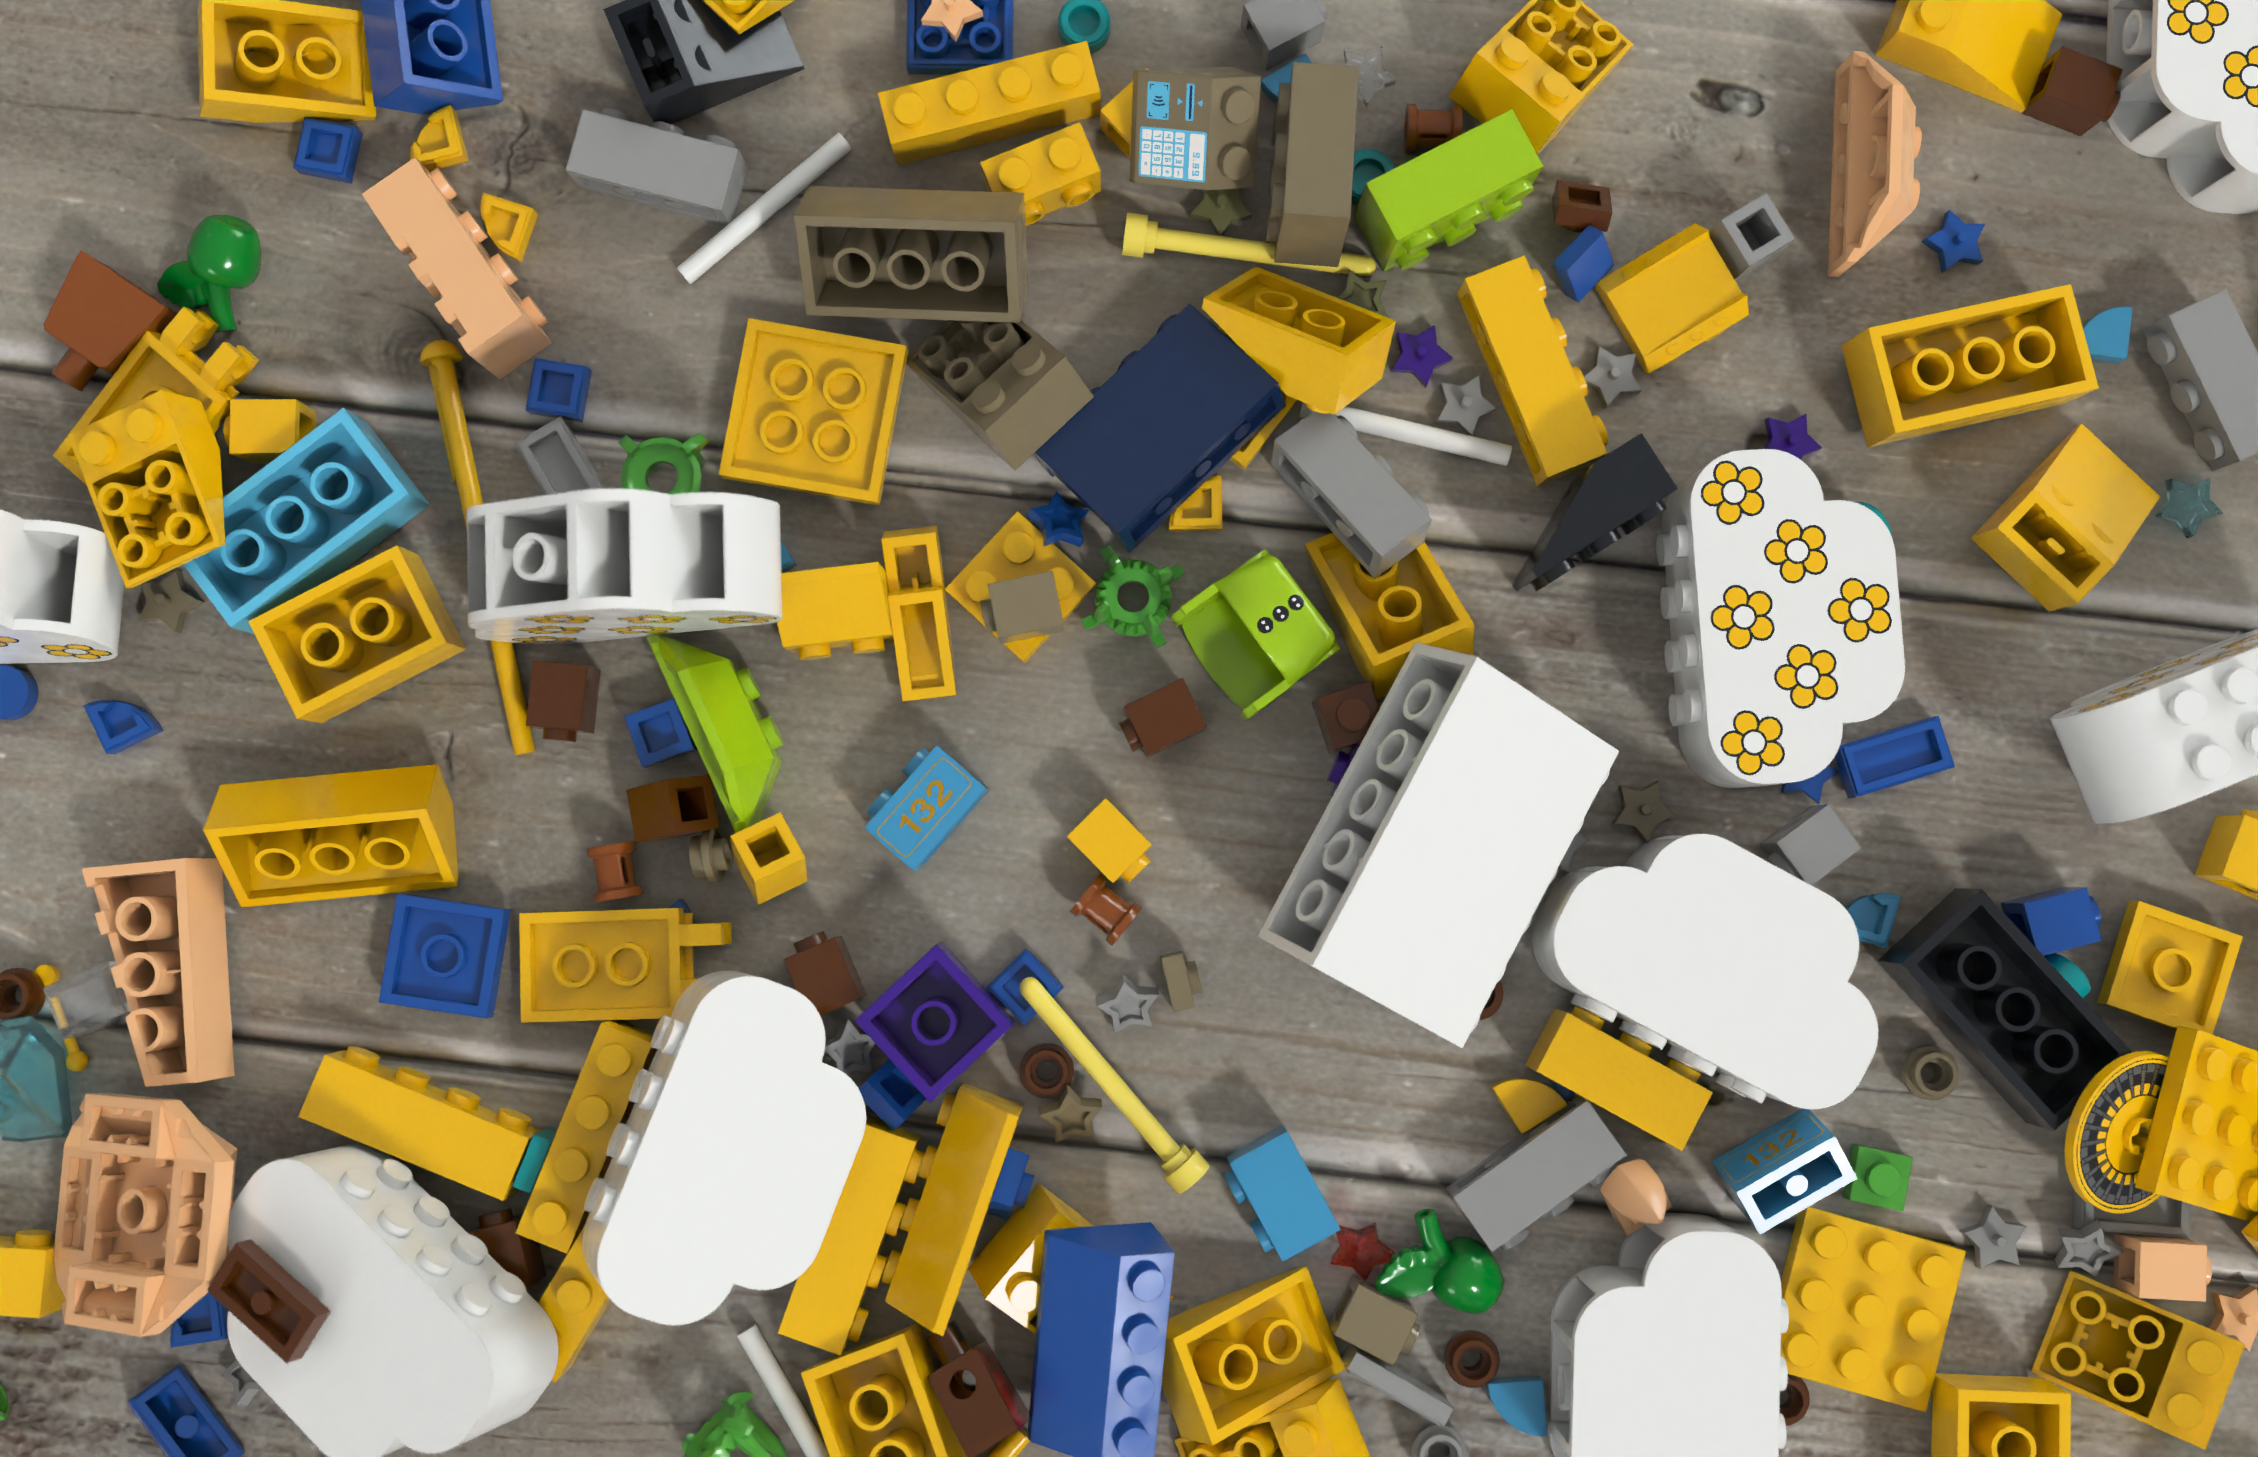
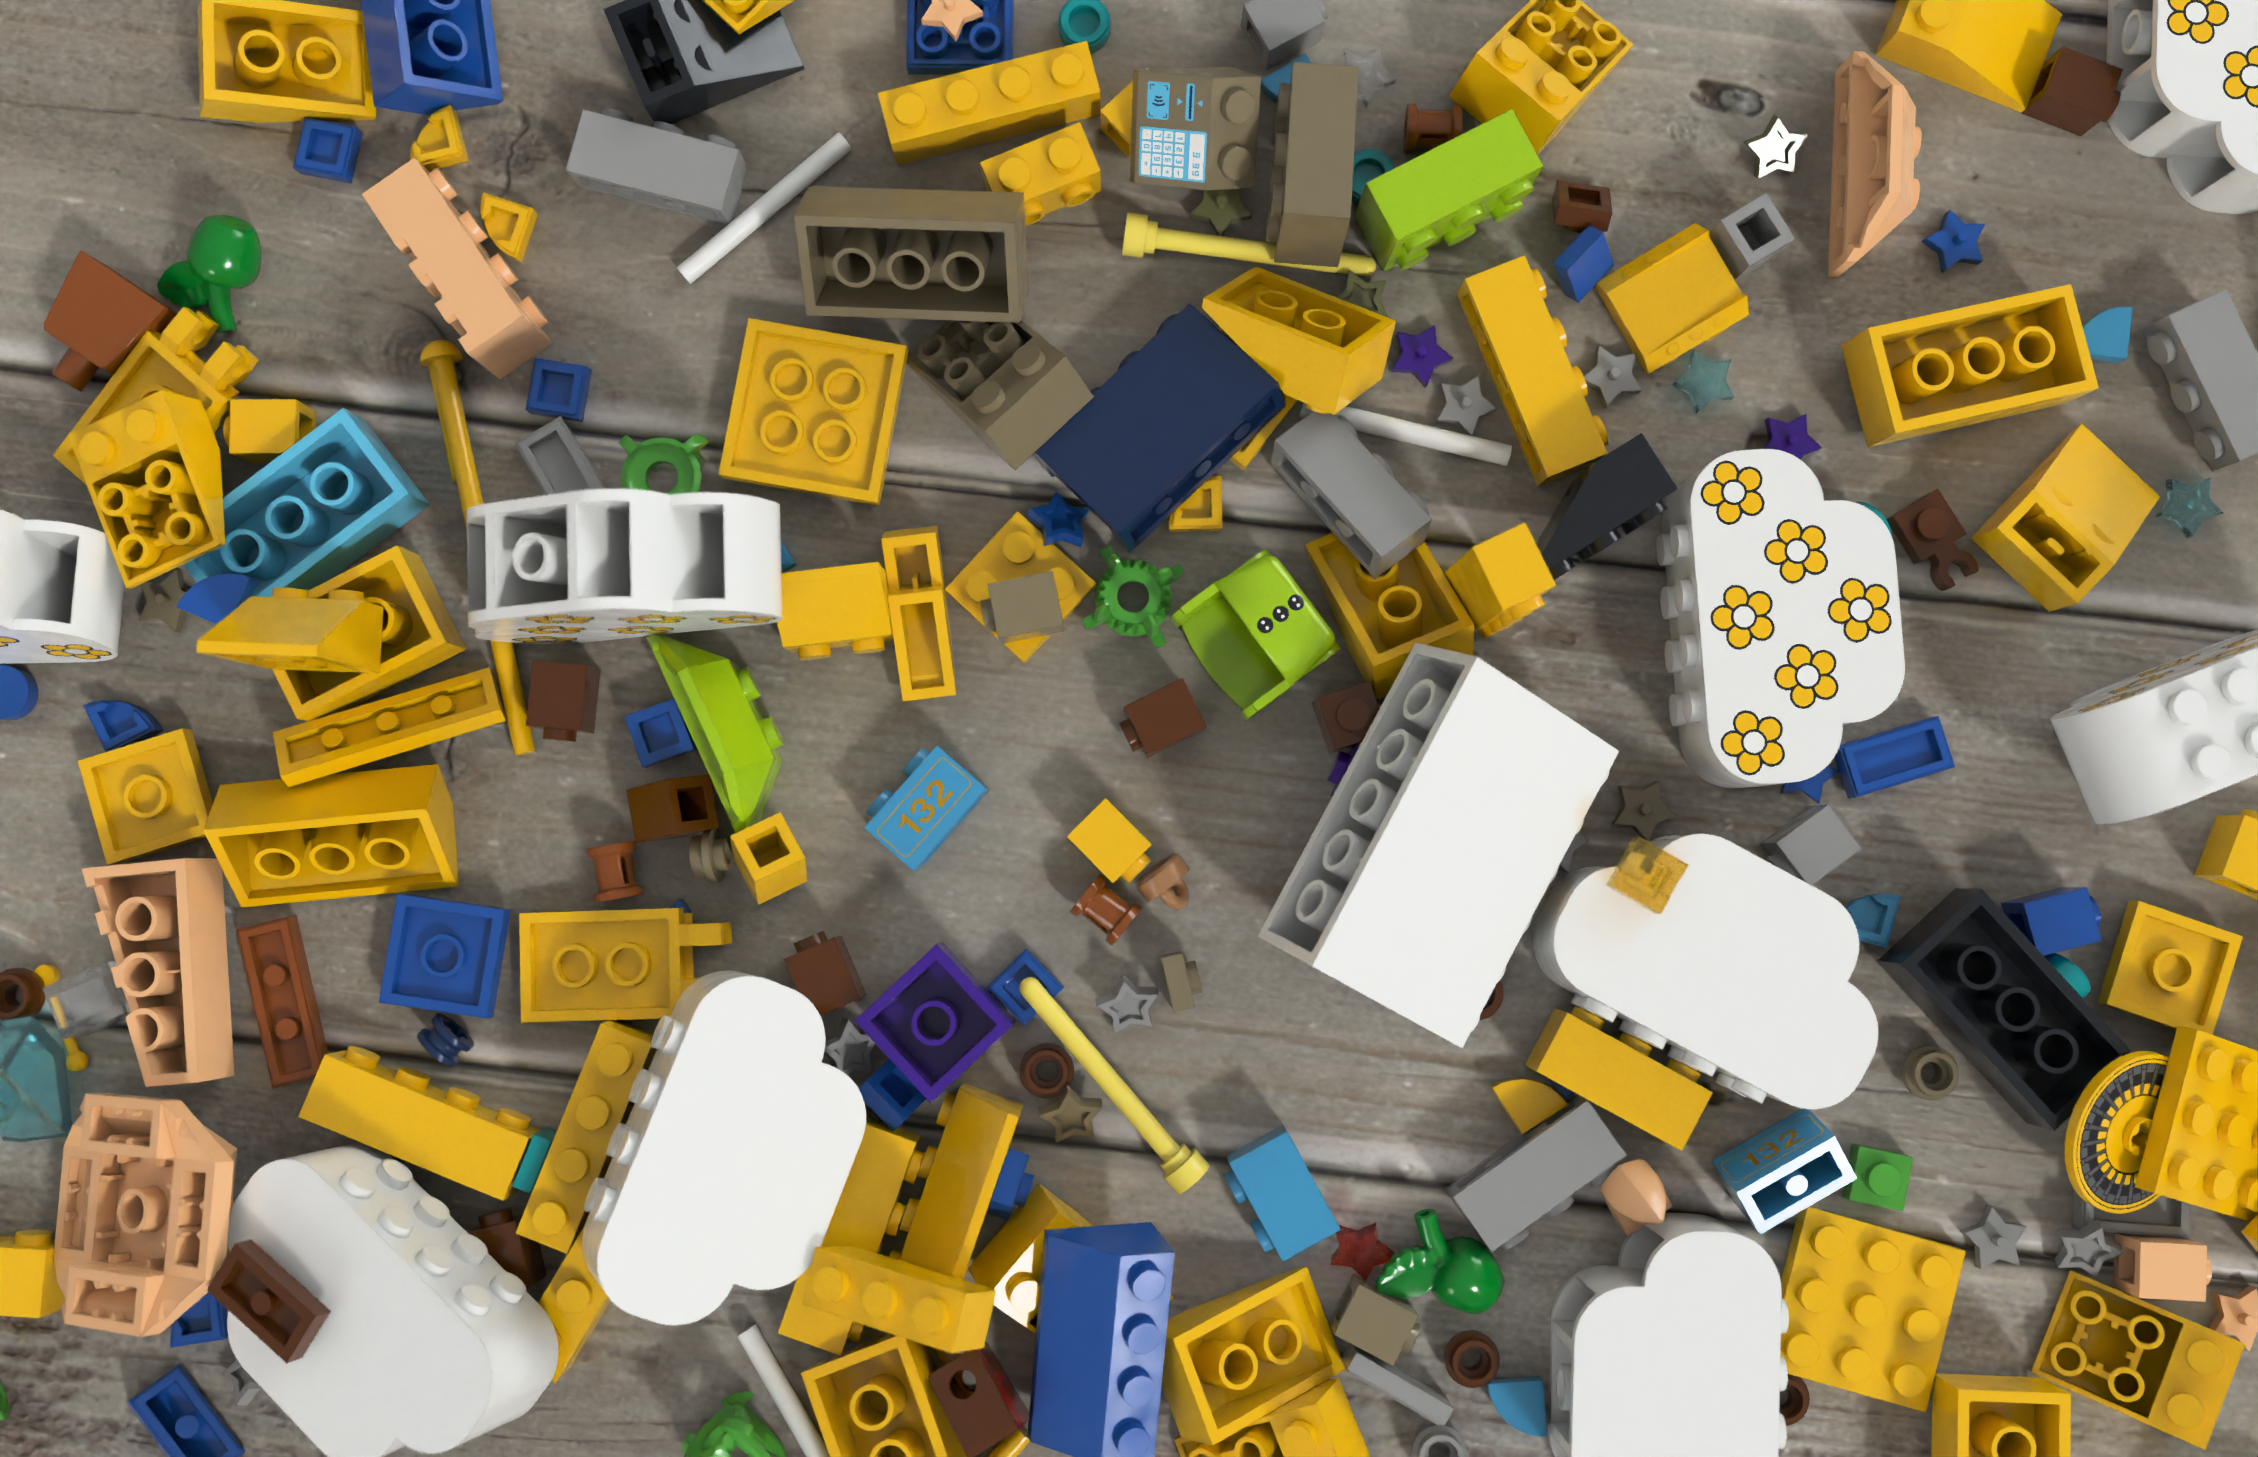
(147, 796): none -> yellow plate
(217, 596): none -> blue tile
(283, 1000): none -> dark orange tile
(300, 632): none -> yellow slope
(388, 727): none -> yellow plate
(445, 1040): none -> dark blue bush
(900, 1298): none -> yellow brick
(1161, 878): none -> medium nougat tile
(1501, 580): none -> yellow brick
(1647, 875): none -> clear yellow tile
(1705, 381): none -> clear light blue piece
(1775, 148): none -> piece
(1929, 531): none -> reddish brown plate

